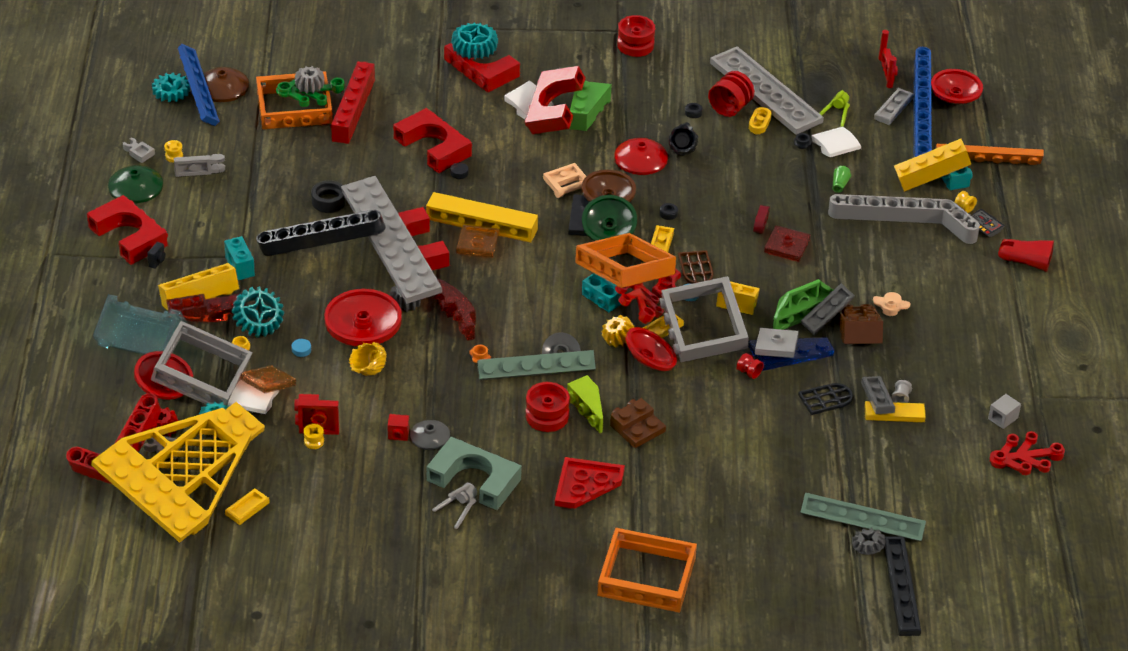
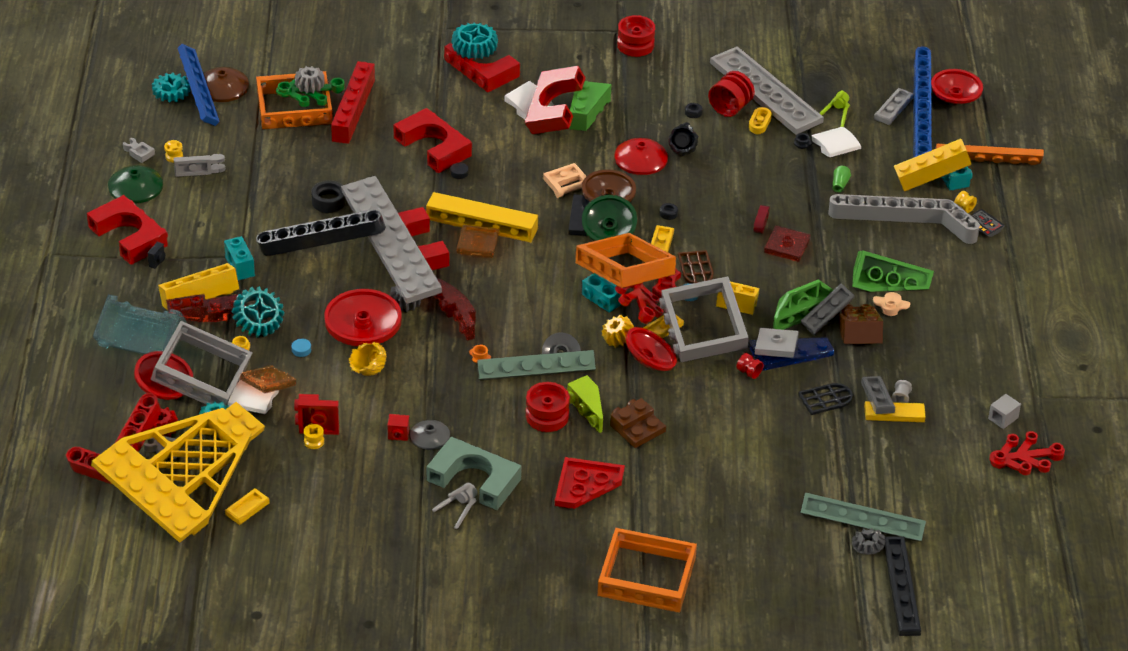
(886, 274): none -> bright green wedge
(887, 60): red plate -> none
(1032, 253): red piece -> none

